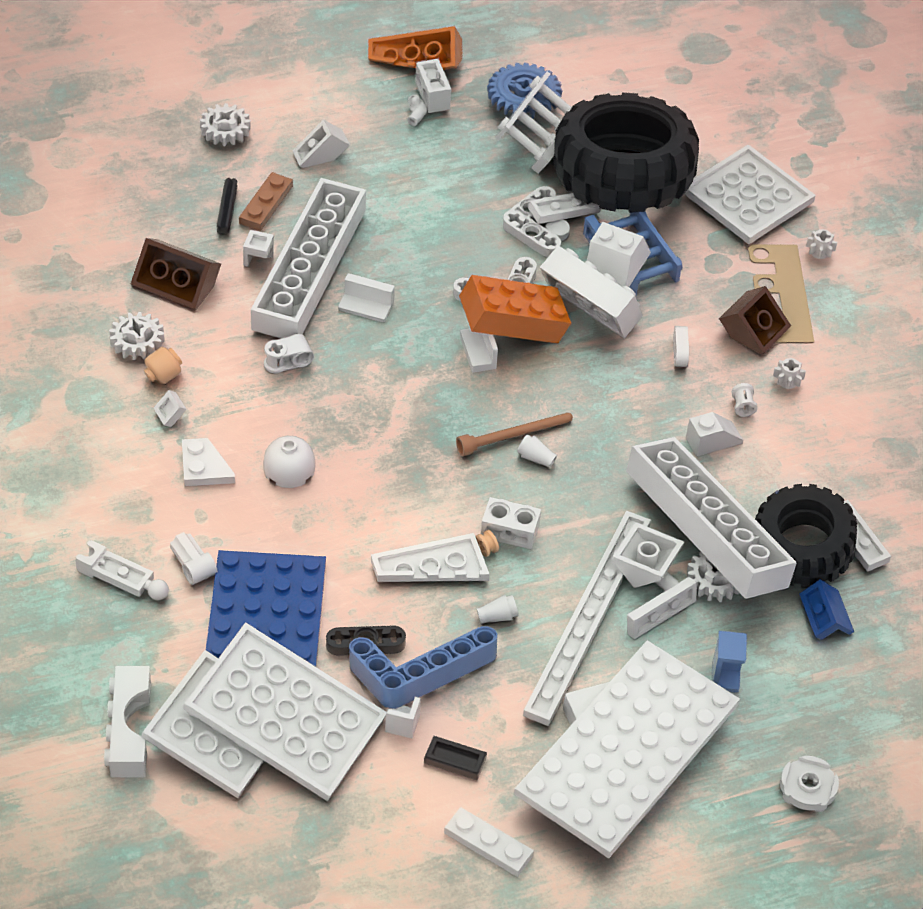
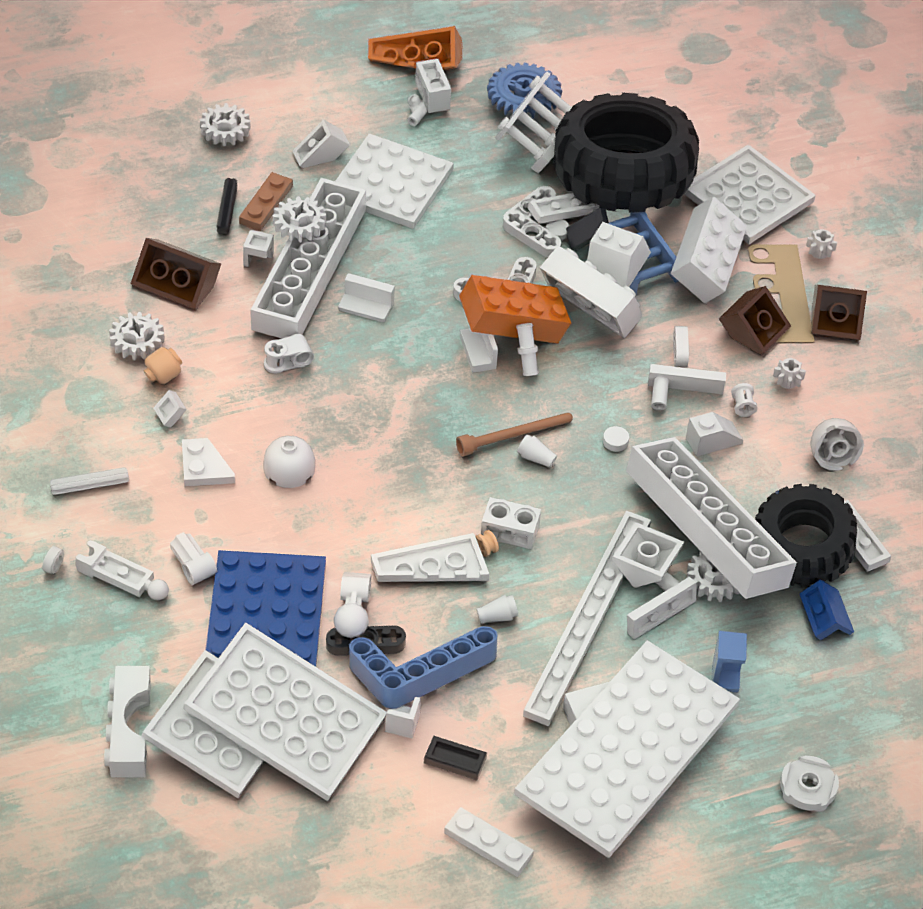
(53, 560): none -> white tile
(89, 481): none -> white axle
(299, 219): none -> white gear
(352, 618): none -> white beam
(396, 179): none -> white plate
(527, 349): none -> white pin
(582, 231): none -> black tile
(616, 438): none -> white tile
(666, 377): none -> white piece
(709, 250): none -> white brick
(836, 443): none -> white cylinder
(838, 311): none -> reddish brown slope

